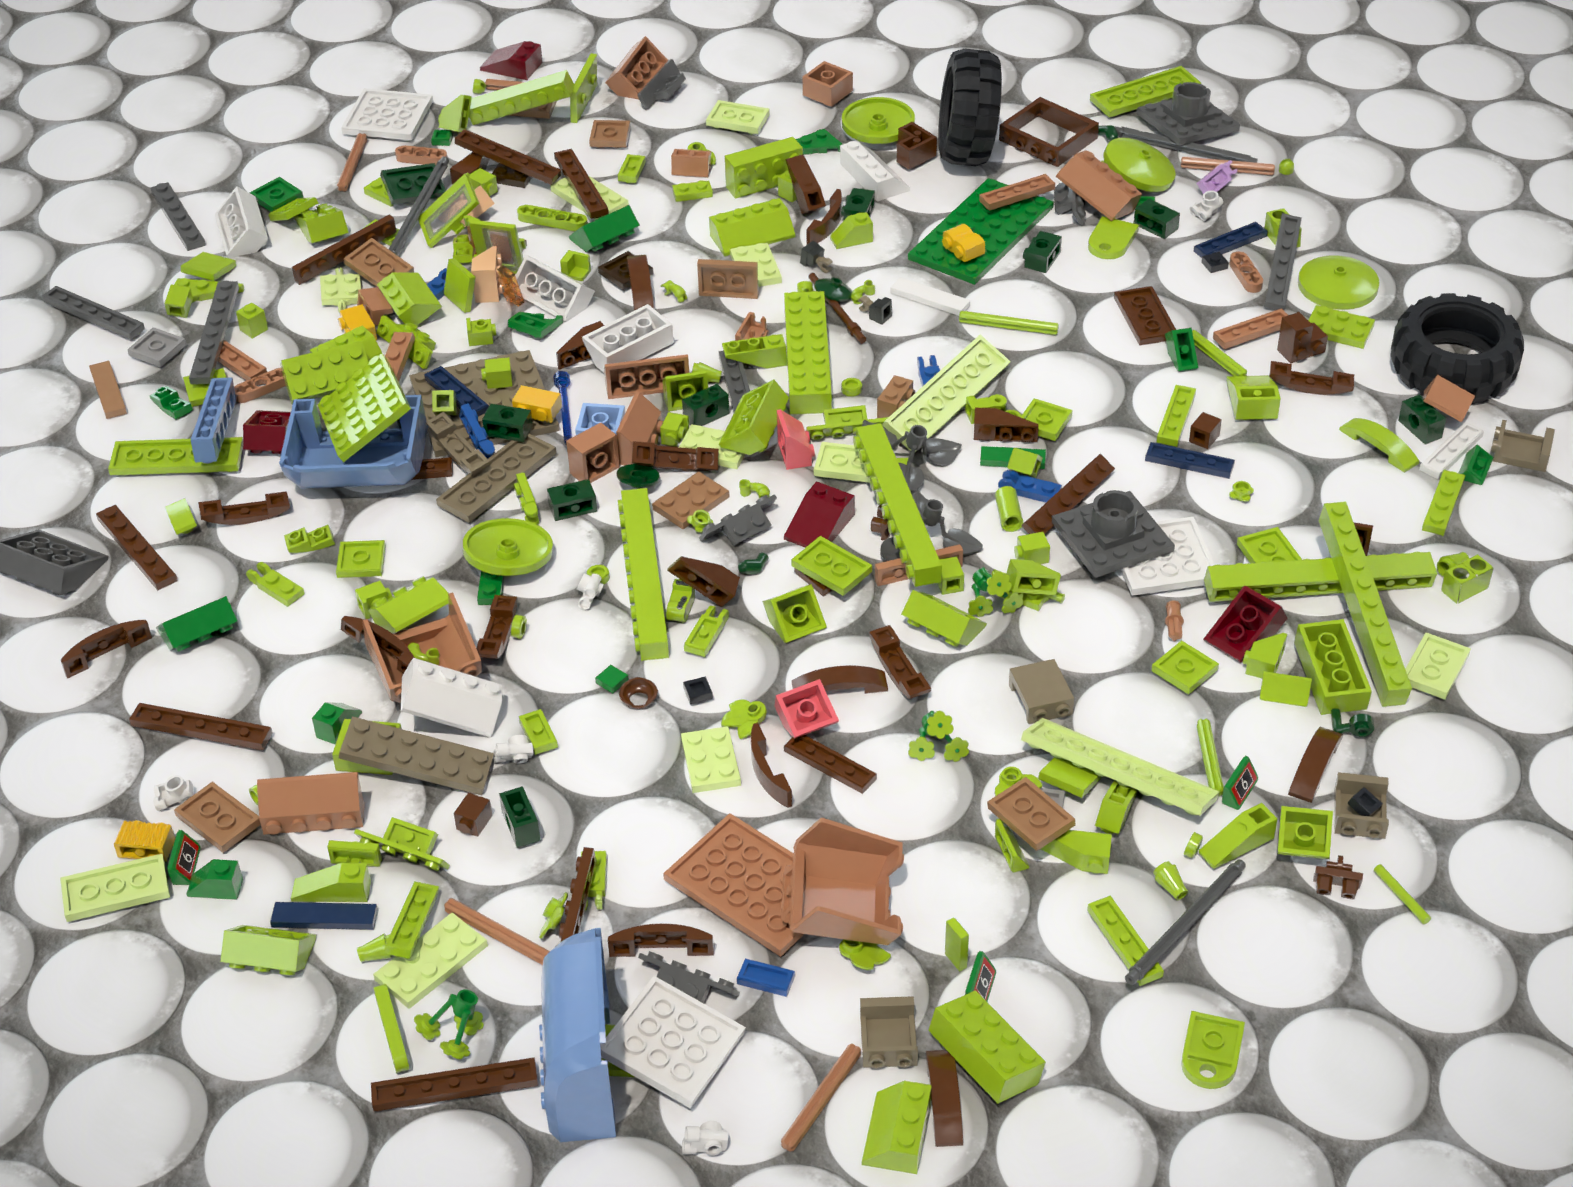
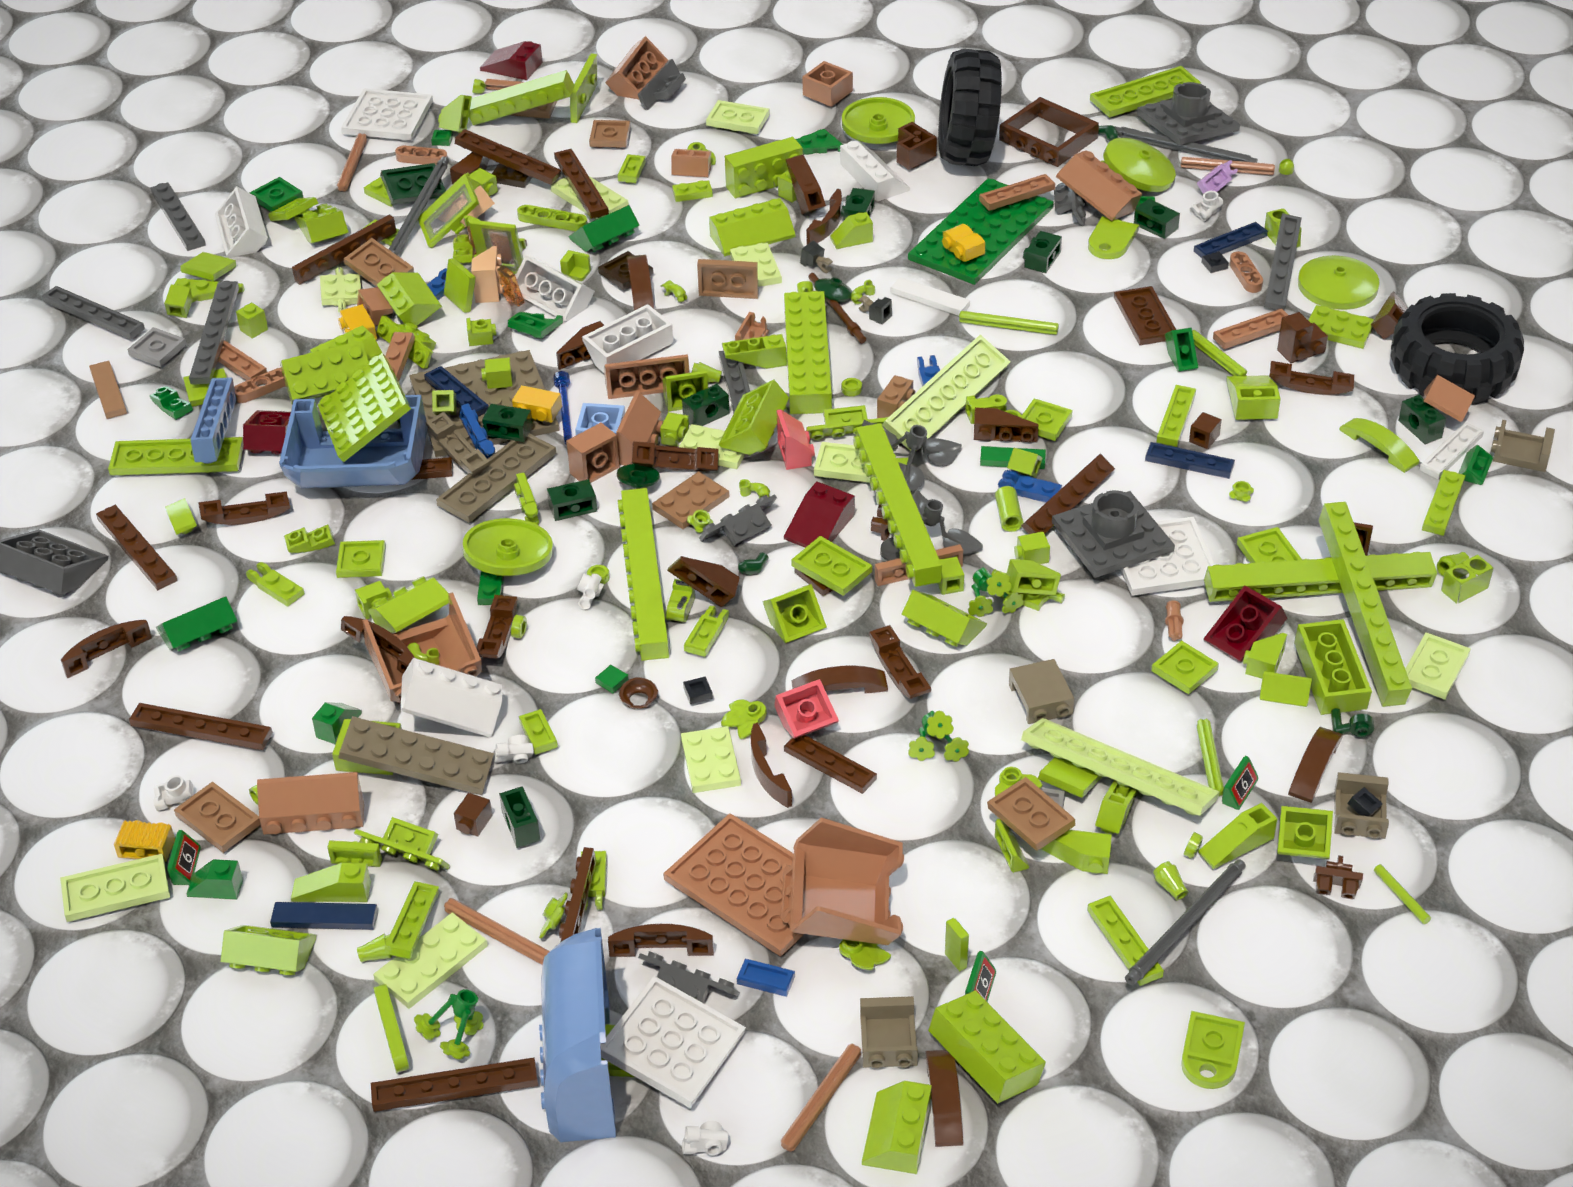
(1388, 315): none -> reddish brown slope

